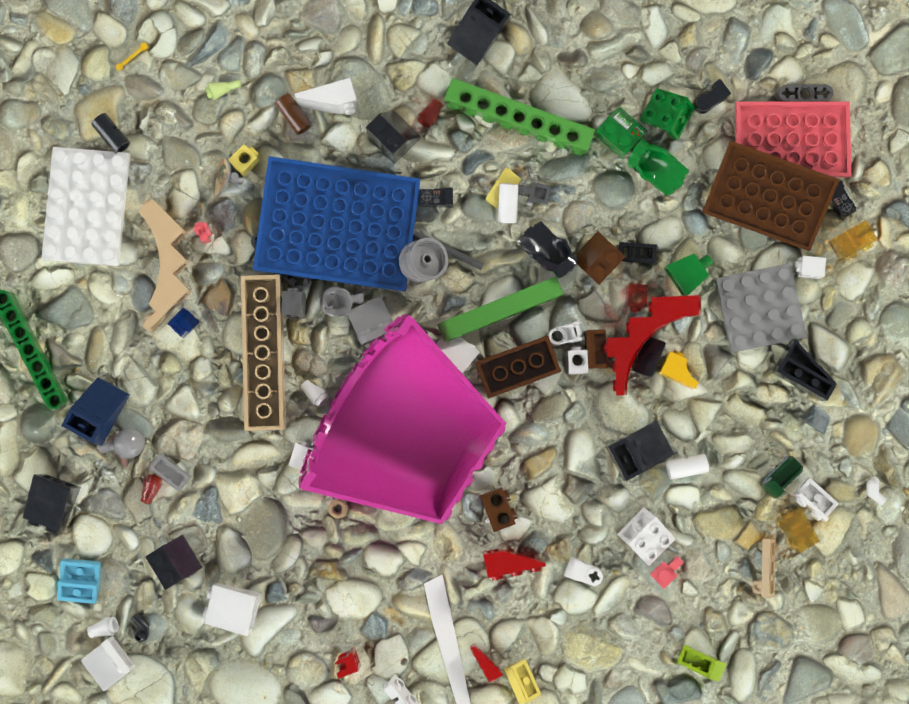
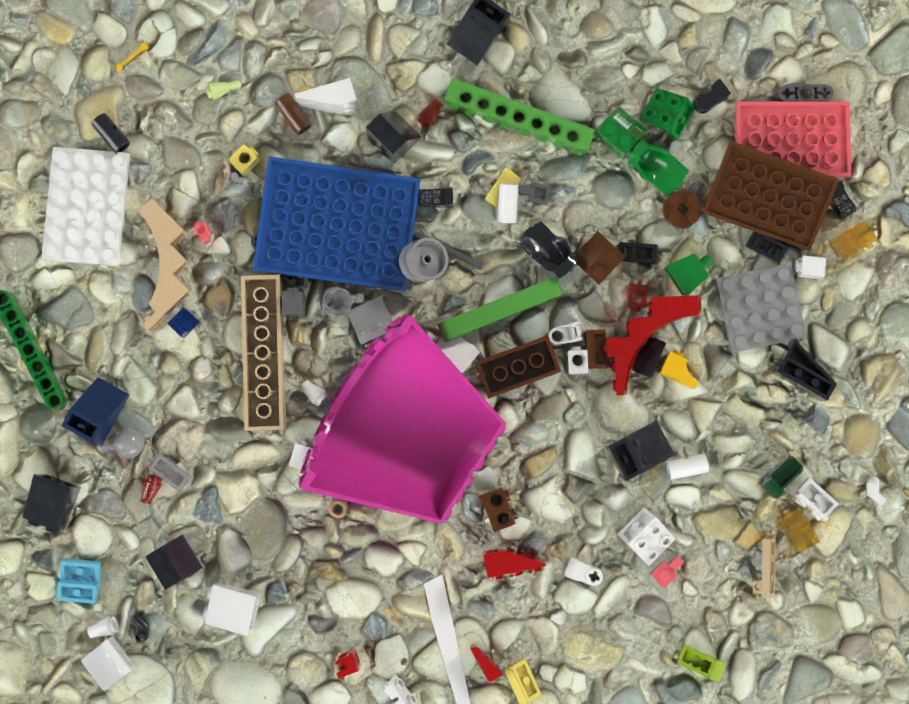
(689, 201): none -> reddish brown plate
(764, 253): none -> black slope

